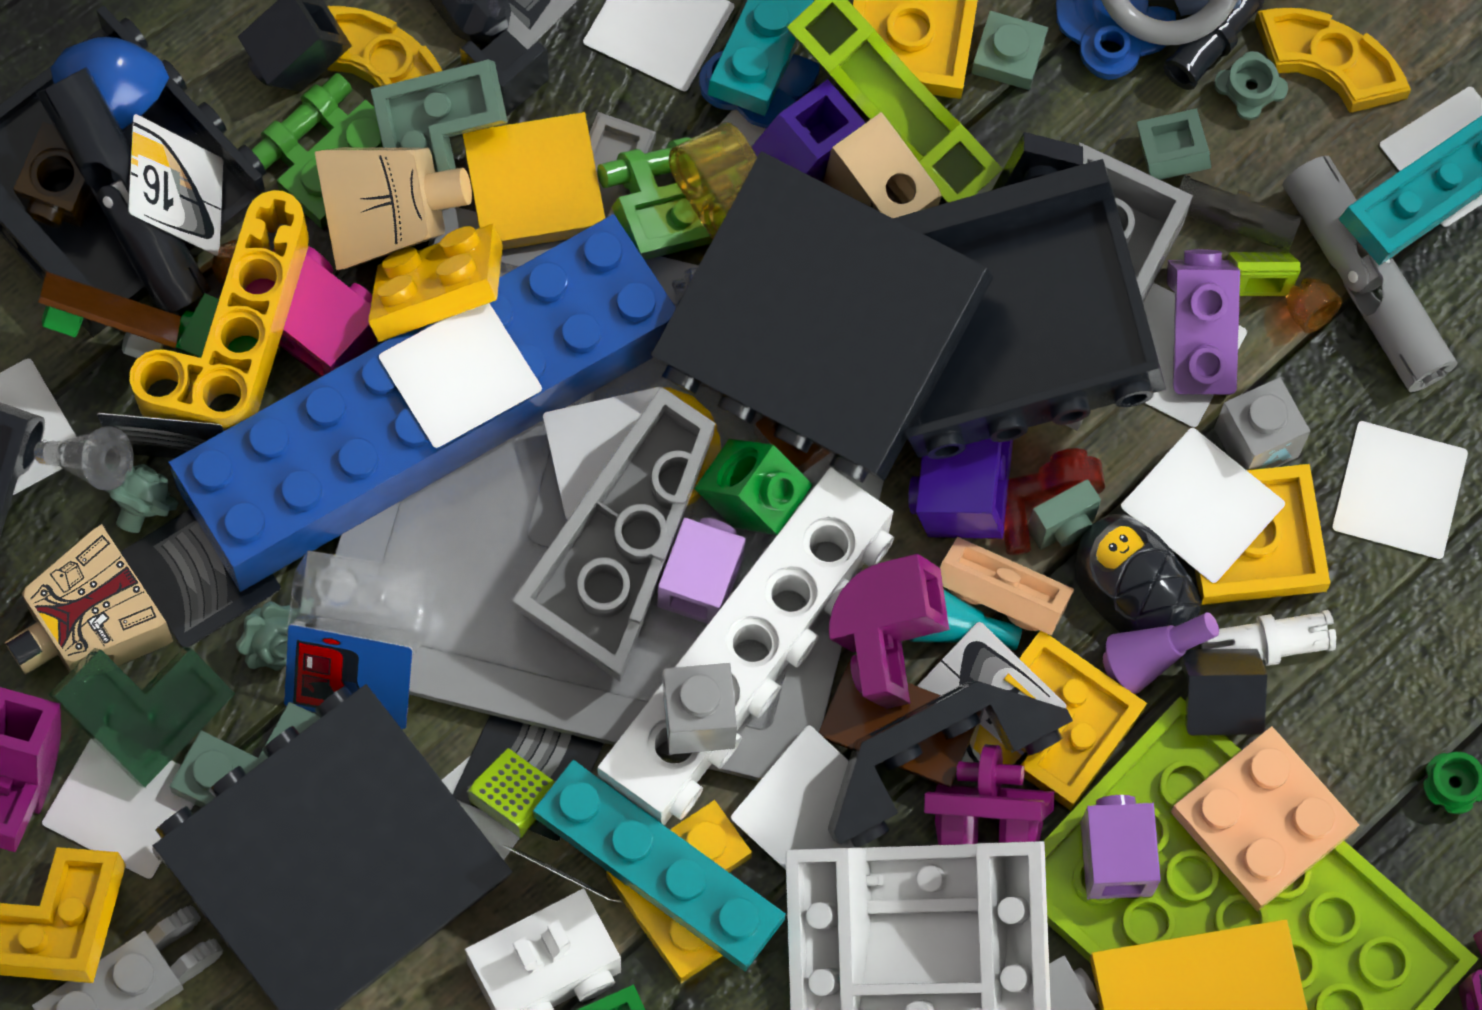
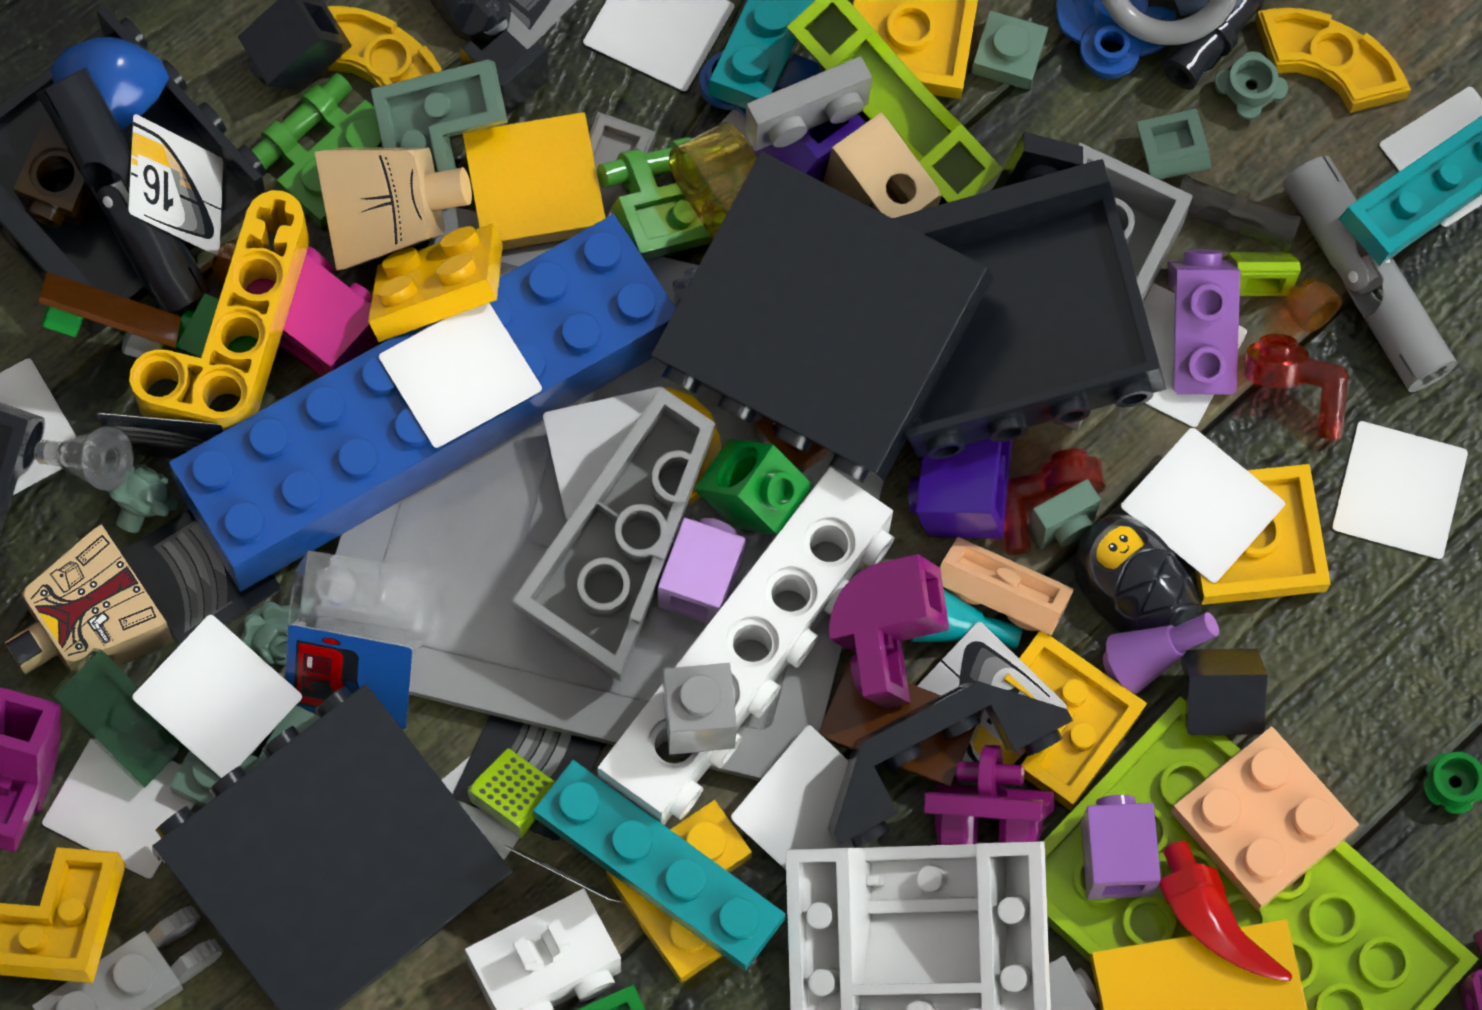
(217, 696): none -> white sticker
(790, 112): none -> light grey plate
(1203, 909): none -> red bar
(1262, 427): light grey brick -> none
(1279, 636): white pin -> none
(1282, 363): none -> clear red plate

